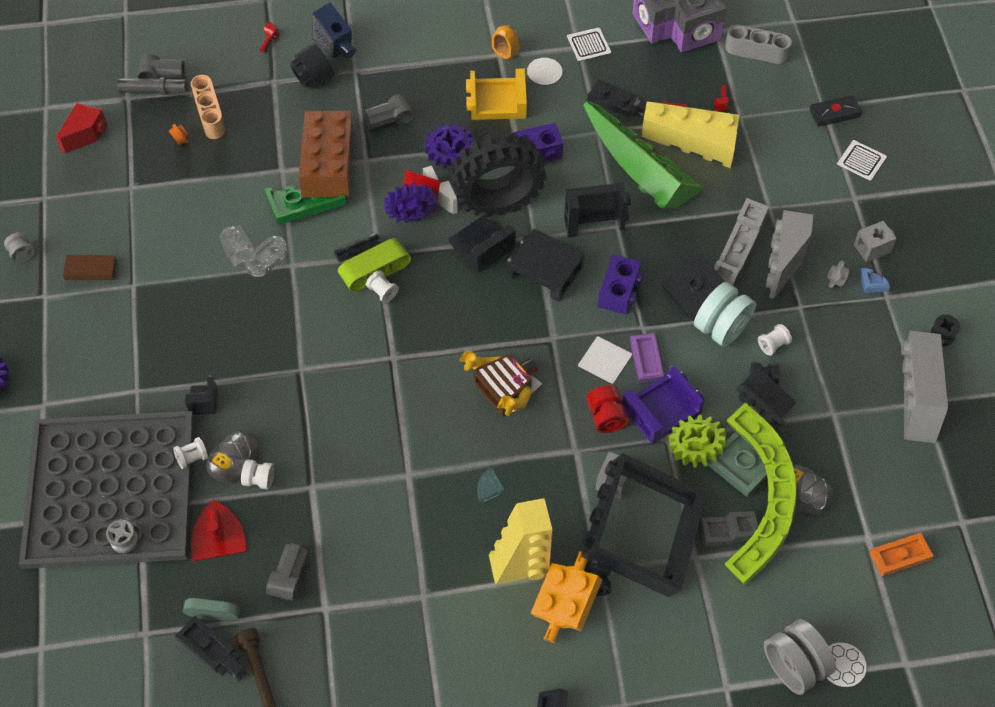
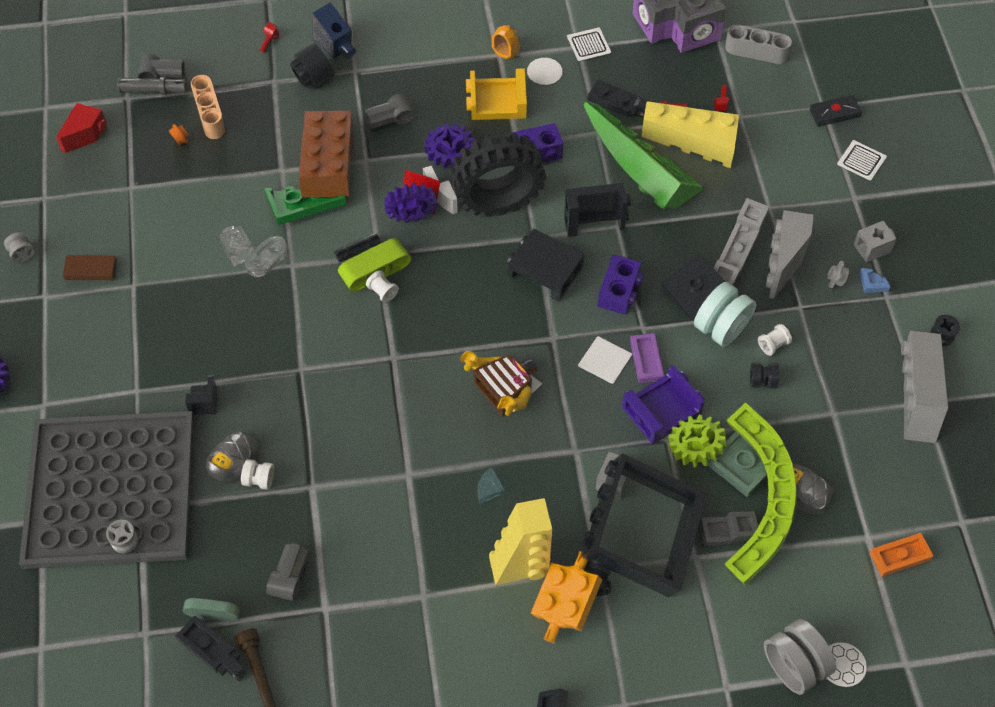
(190, 453): white bush -> none
(217, 533): red shield -> none
(483, 242): black bracket -> none
(607, 409): red wheel -> none
(766, 396): black bracket -> none

